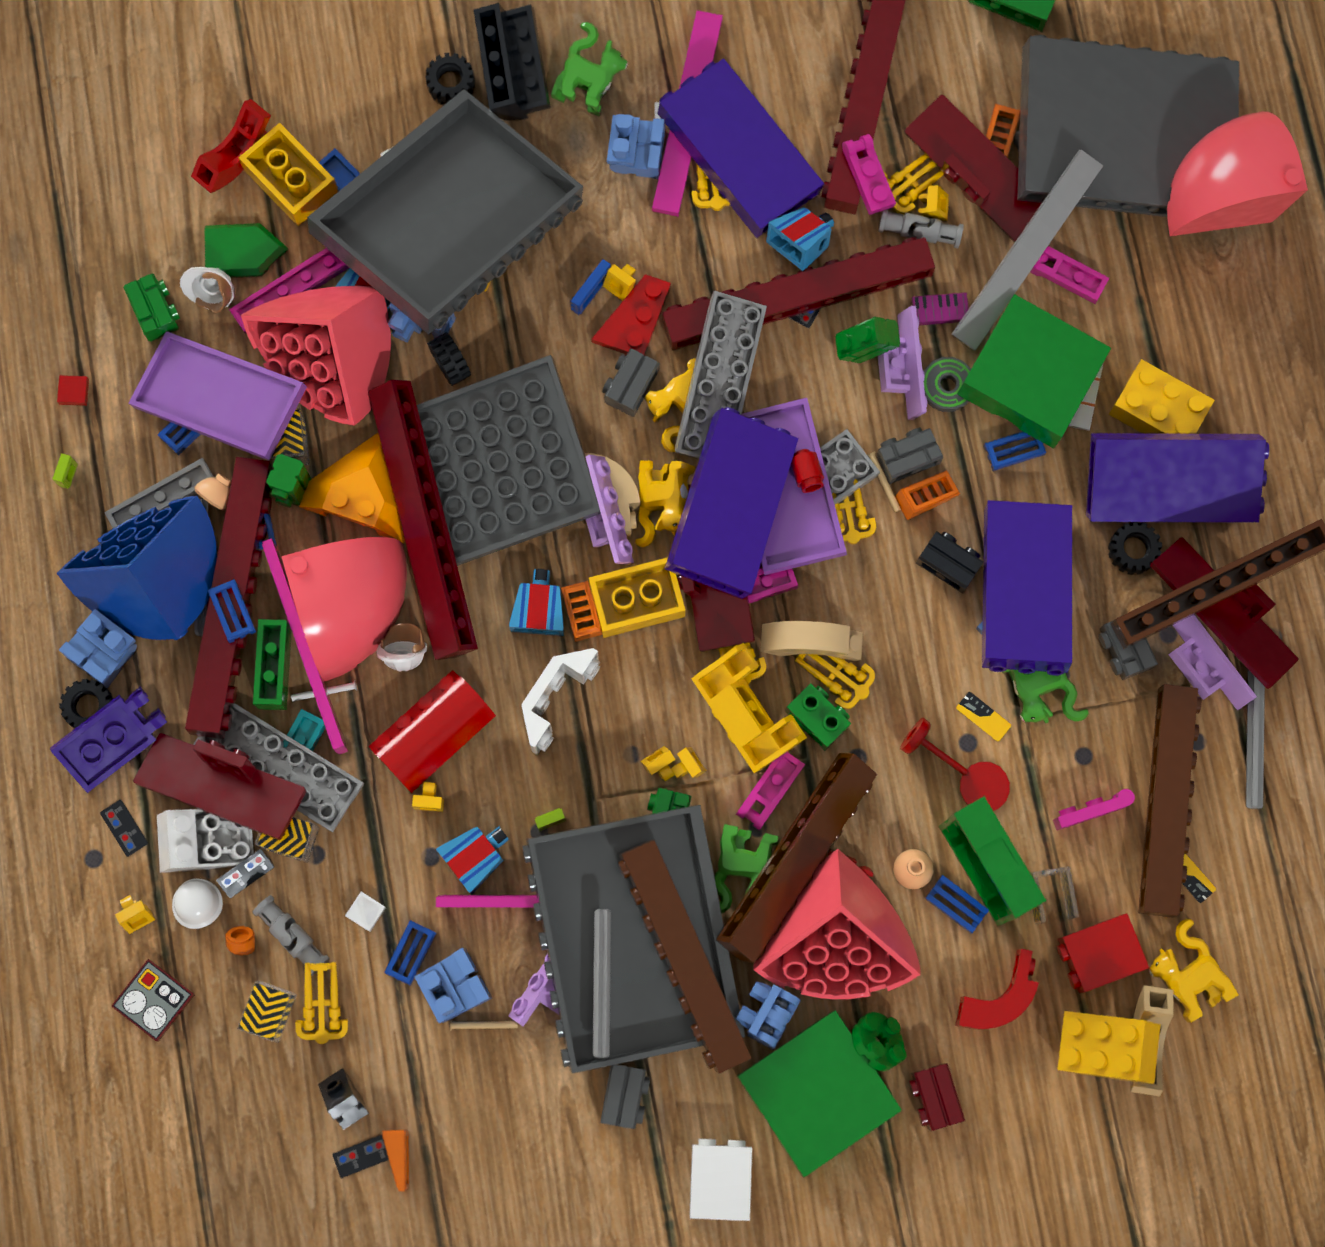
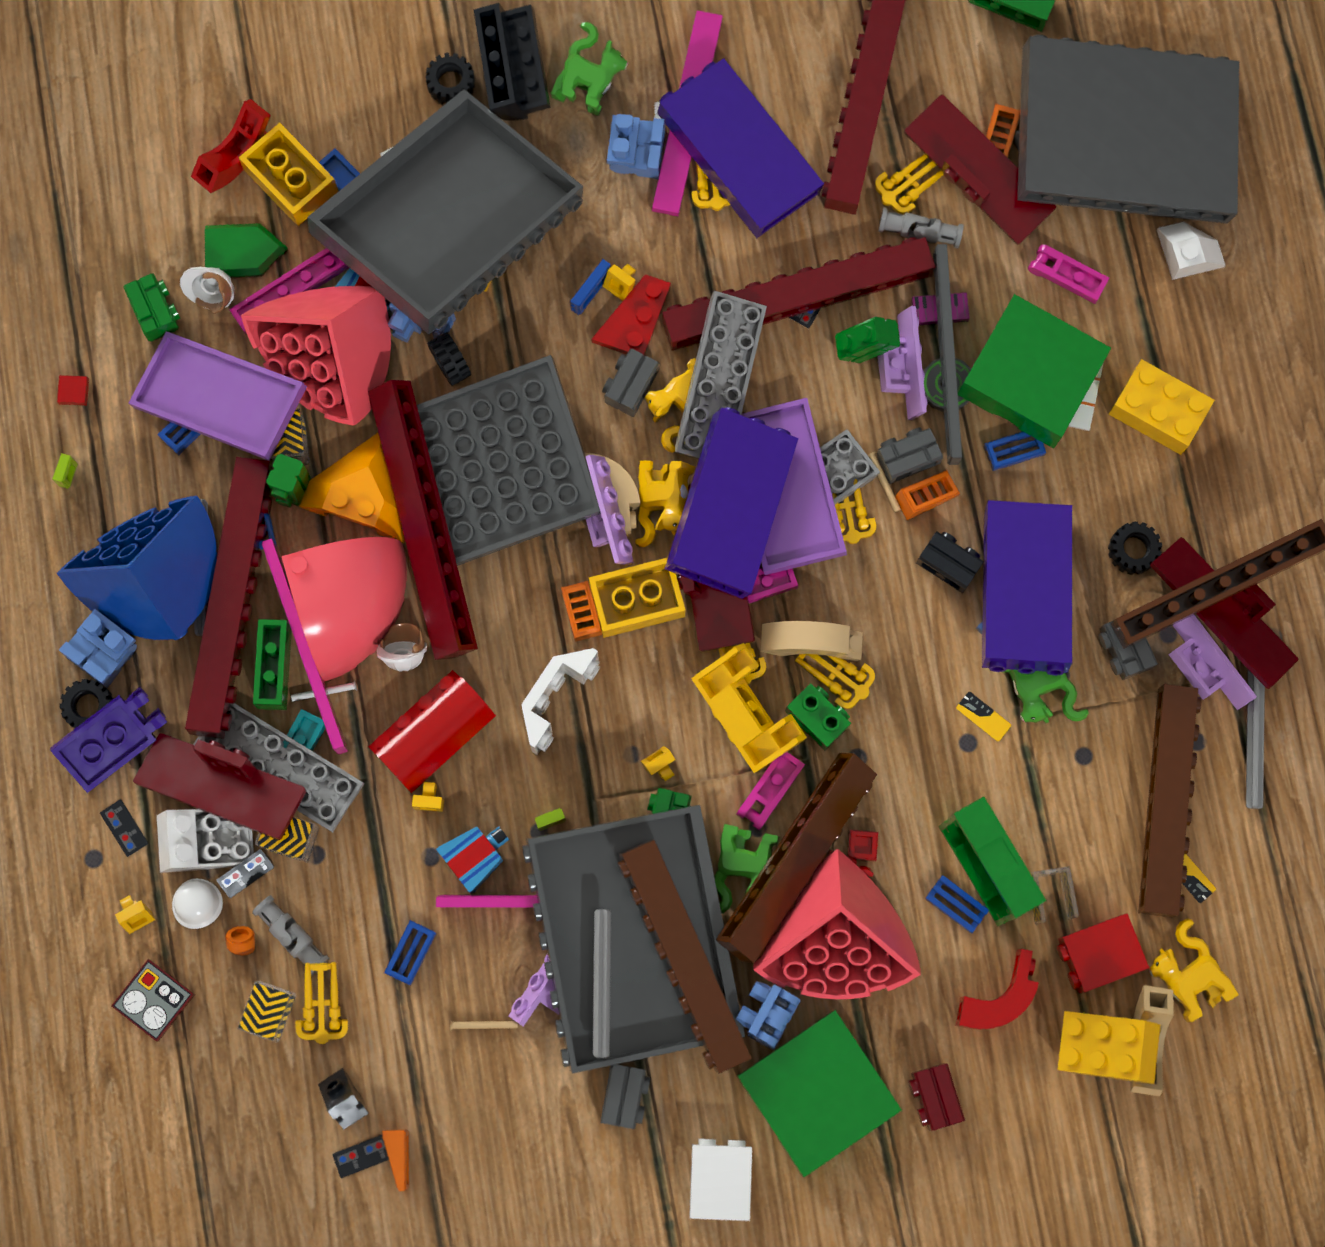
(160, 494): light grey tile -> none
(214, 490): light nougat brick -> none
(241, 632): blue tile -> none
(365, 911): white tile -> none
(441, 977): medium blue hips -> none
(538, 607): torso -> none
(689, 764): yellow tile -> none
(800, 236): dark azure torso -> none
(807, 470): red brick -> none
(863, 845): none -> red tile
(868, 174): dark pink plate -> none
(882, 1054): green plate -> none
(913, 869): light nougat brick -> none
(937, 203): yellow tile -> none
(947, 355): none -> dark grey tile
(976, 781): red piece -> none
(1027, 249): light grey tile -> none
(1094, 809): dark pink plate -> none
(1176, 477): dark purple brick -> none
(1189, 250): none -> white slope
(1236, 177): coral brick -> none

